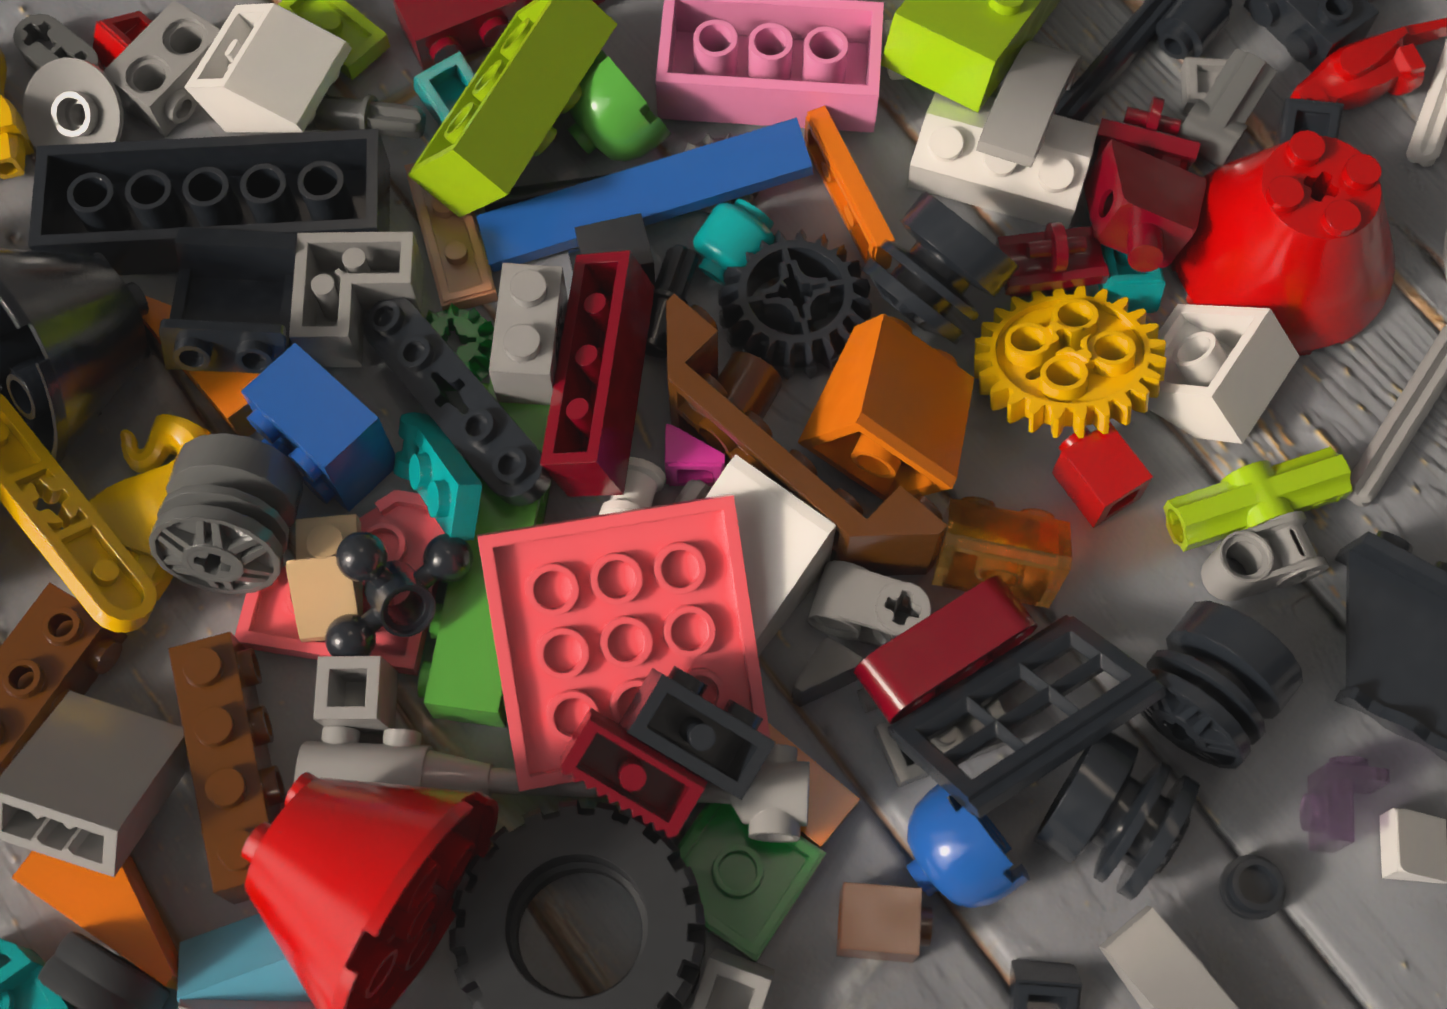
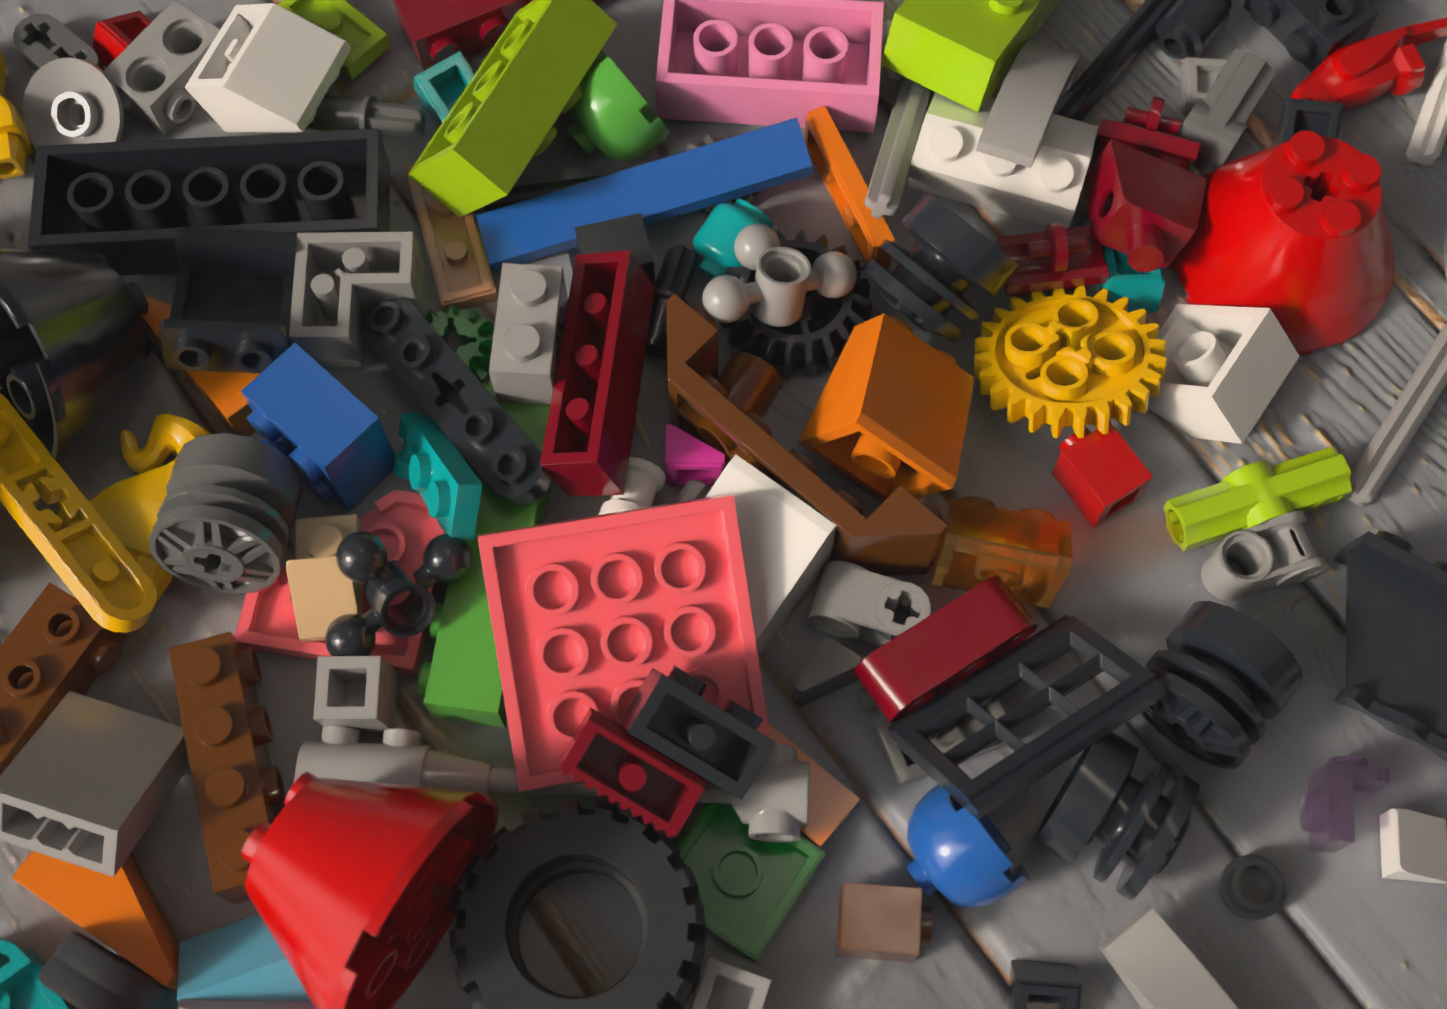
(779, 282): none -> light grey piece
(897, 149): none -> light grey axle

